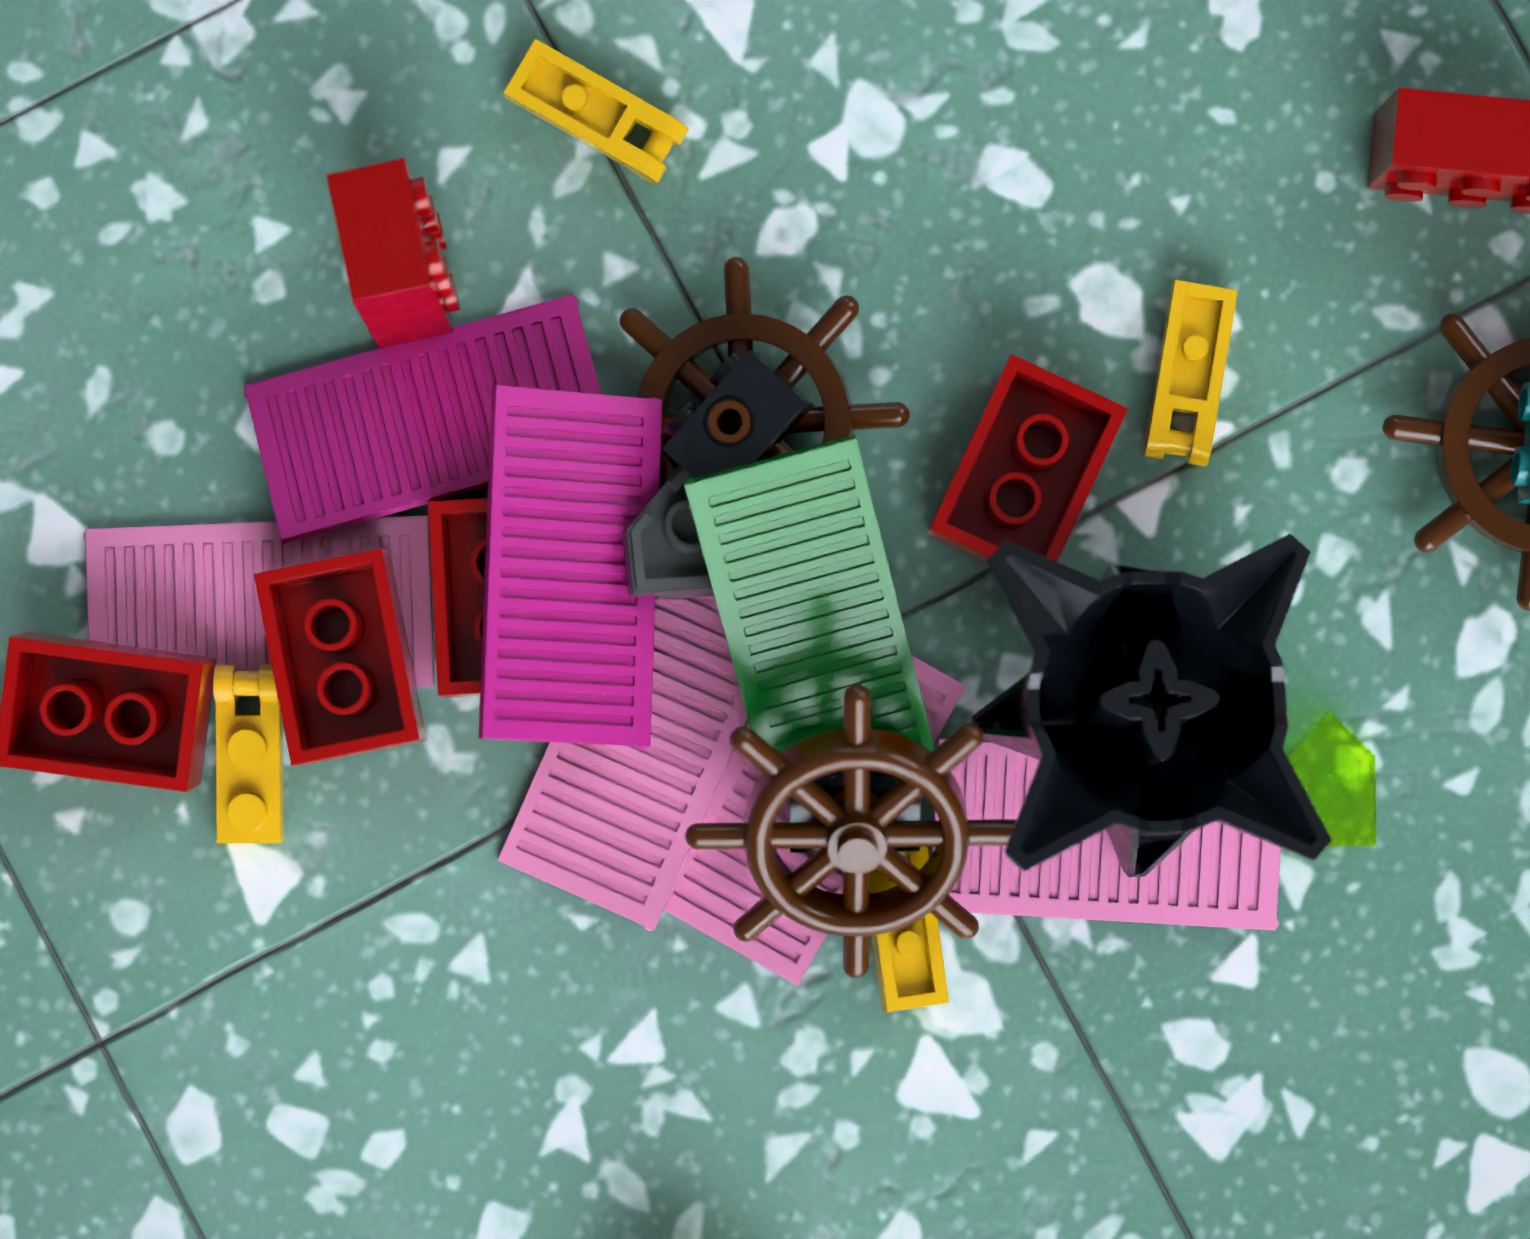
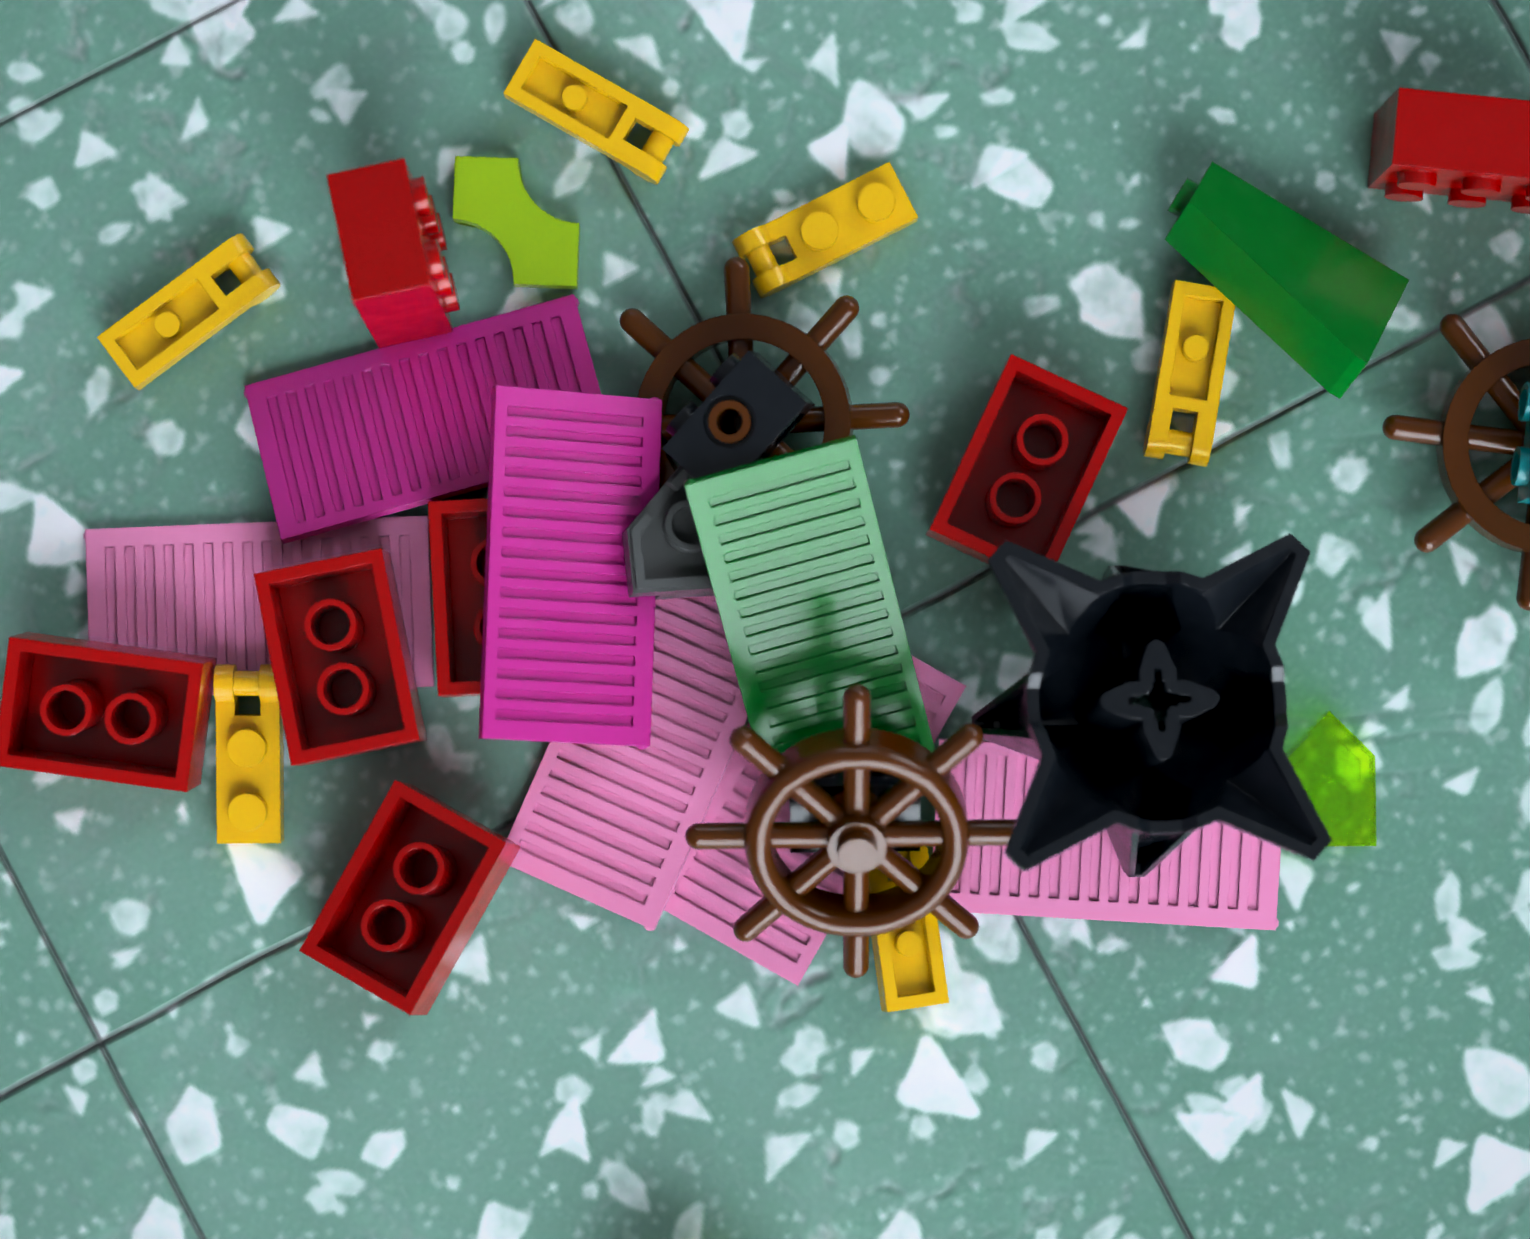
(187, 312): none -> yellow plate
(410, 898): none -> red brick
(493, 199): none -> lime tile
(827, 229): none -> yellow plate
(1286, 275): none -> green slope

